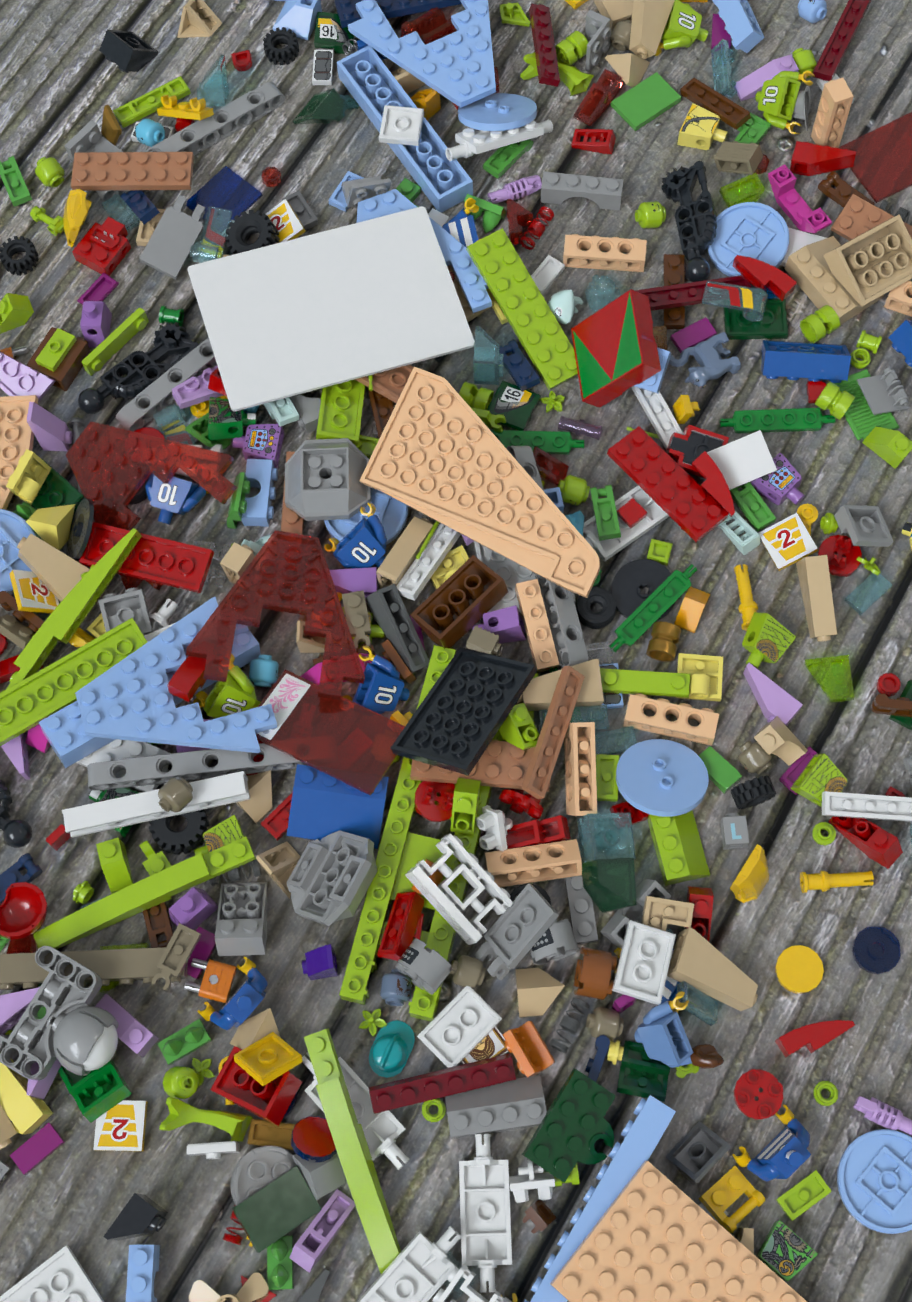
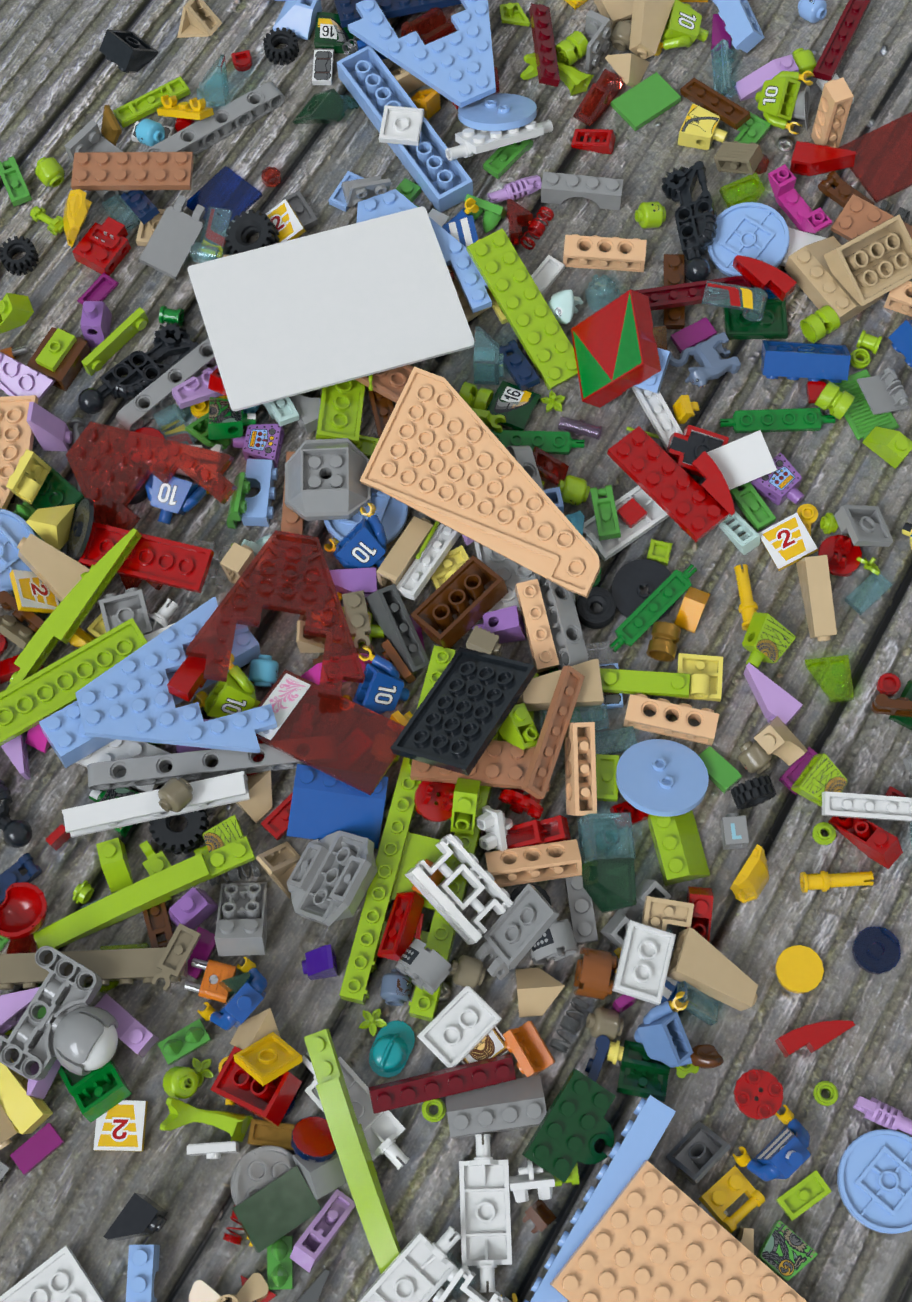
(234, 983): none -> clear green slope

